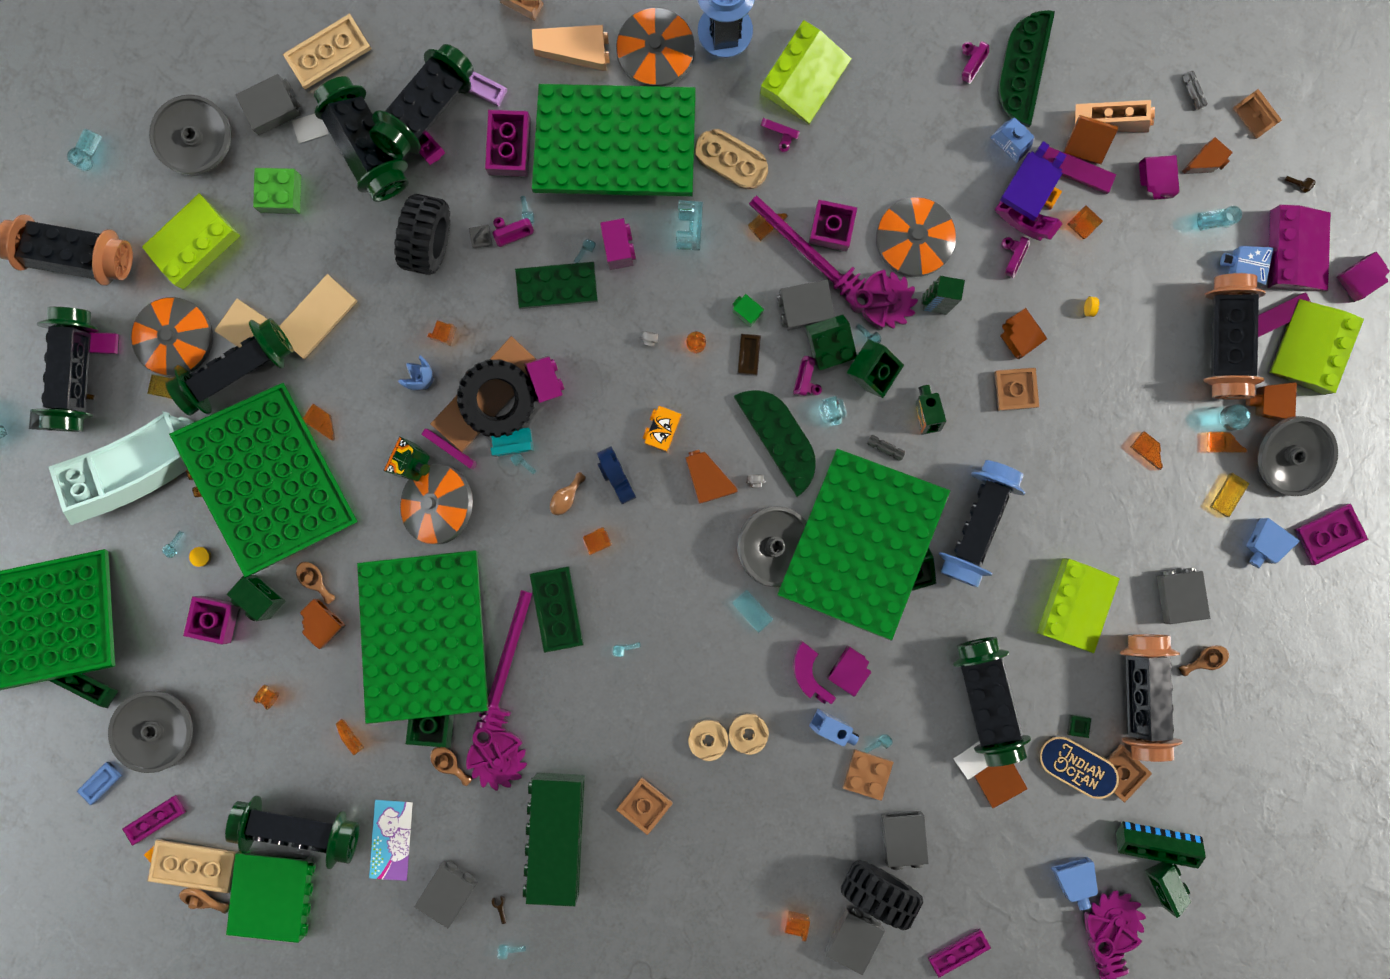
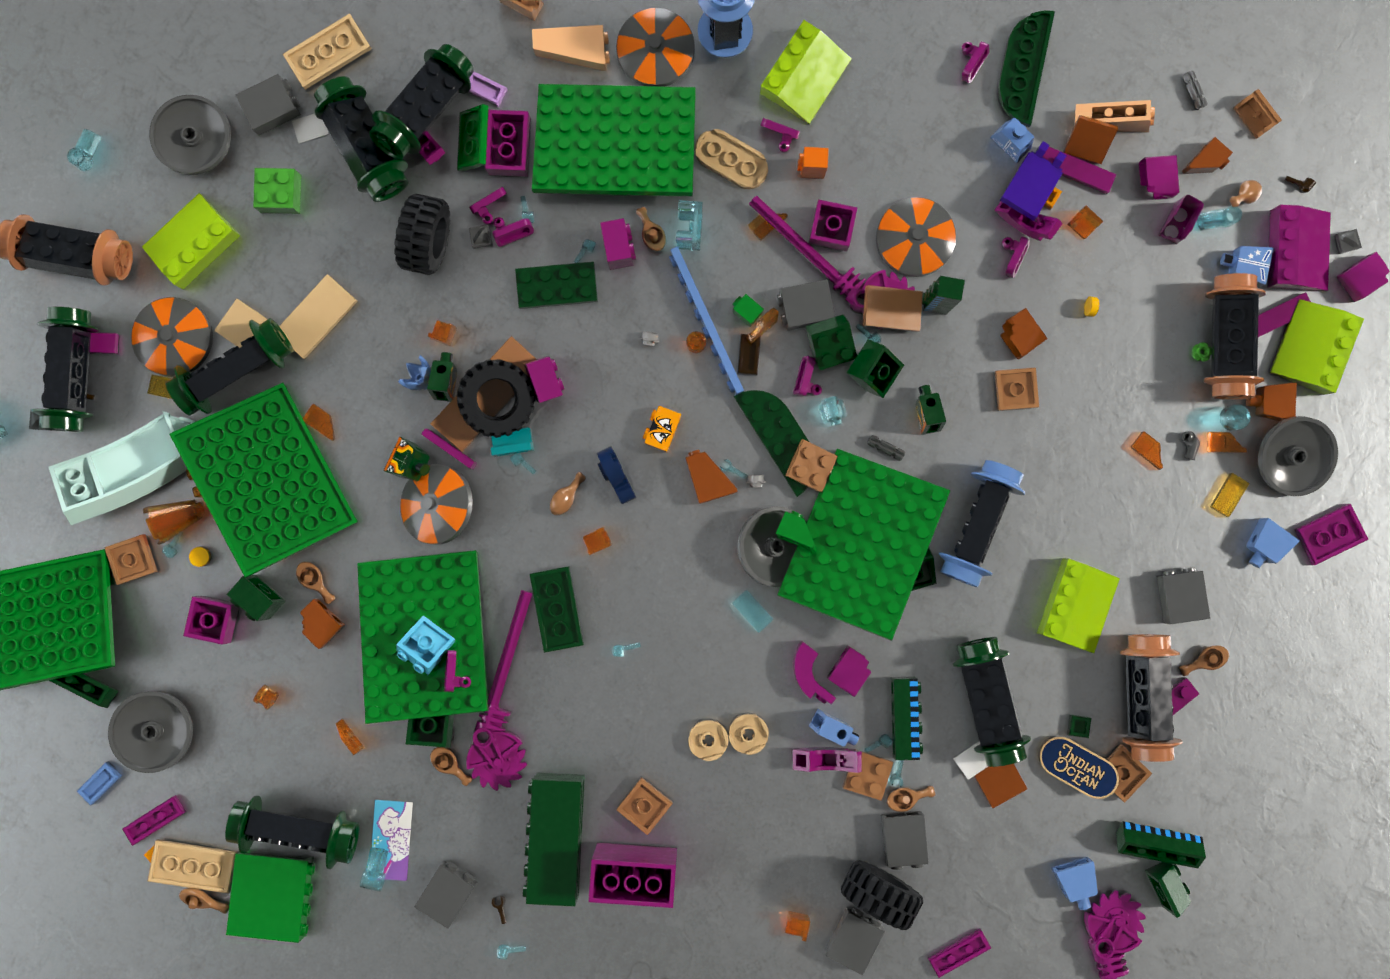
(131, 559): none -> medium nougat plate
(172, 518): none -> clear orange cone
(374, 876): none -> clear light blue piece
(424, 645): none -> medium azure plate
(443, 378): none -> dark green torso
(450, 679): none -> magenta piece
(472, 138): none -> green tile
(481, 208): none -> magenta piece
(633, 875): none -> magenta brick
(652, 234): none -> medium nougat piece
(702, 314): none -> medium blue plate
(732, 469): none -> clear light blue hand
(763, 324): none -> clear orange tile
(795, 530): none -> green slope
(811, 465): none -> medium nougat plate
(813, 162): none -> orange brick
(827, 759): none -> magenta arch
(892, 308): none -> medium nougat tile
(897, 775): none -> clear light blue hand
(905, 718): none -> dark green brick
(905, 798): none -> medium nougat piece
(1182, 694): none -> magenta plate
(1192, 444): none -> dark grey arm
(1193, 208): none -> magenta piece
(1196, 352): none -> bright green plate
(1248, 193): none -> medium nougat piece
(1348, 241): none -> dark grey tile

